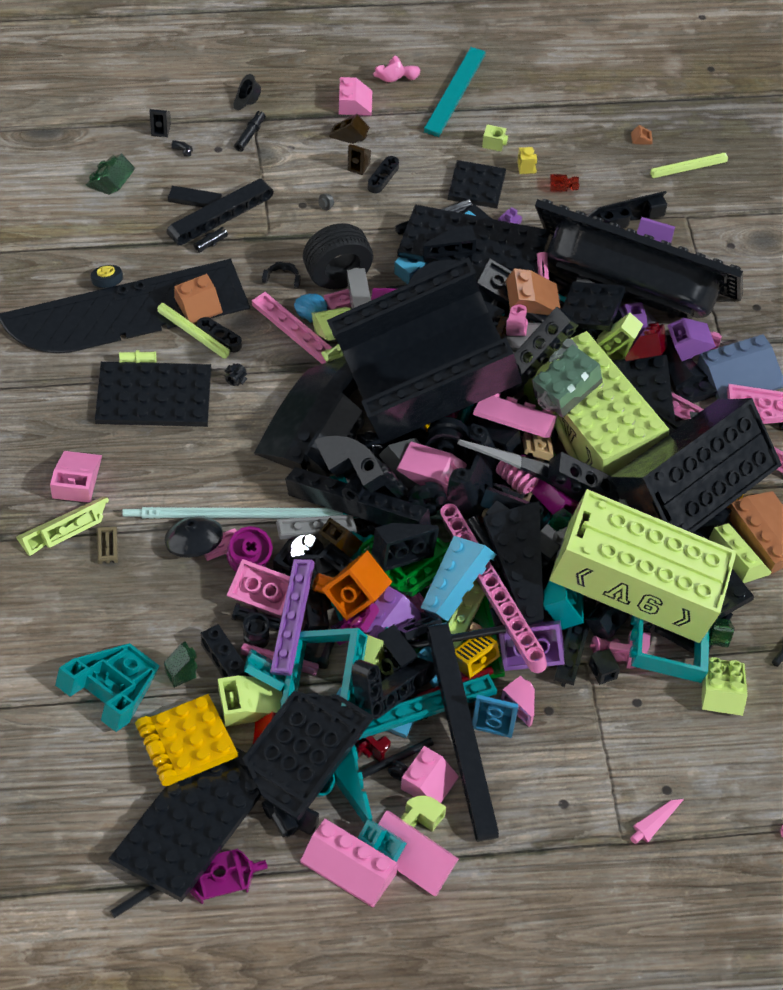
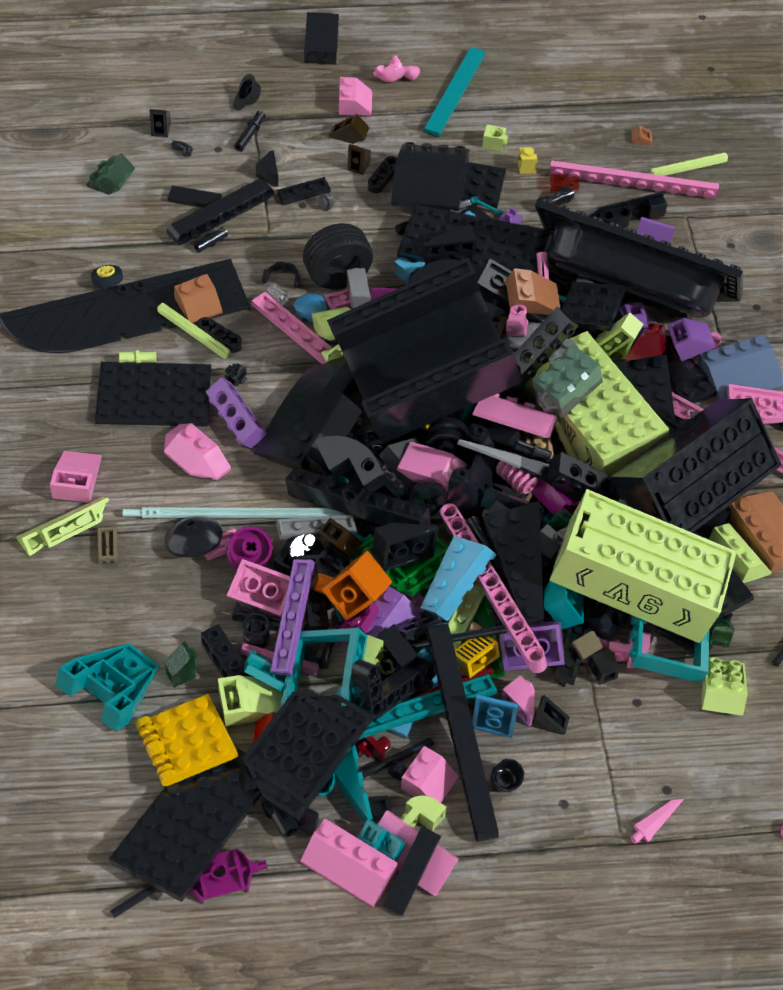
(195, 452): none -> bright pink wedge
(229, 402): none -> medium lavender brick
(267, 169): none -> black slope
(285, 294): none -> clear bush
(303, 191): none -> black tile
(321, 38): none -> black slope
(379, 806): none -> black tile
(412, 871): none -> black tile
(430, 176): none -> black slope
(499, 212): none -> teal hinge
(507, 775): none -> black hair
(532, 450): none -> black axle
(551, 717): none -> black slope
(562, 196): none -> black piece
(587, 644): none -> dark tan slope
(635, 179): none -> bright pink plate

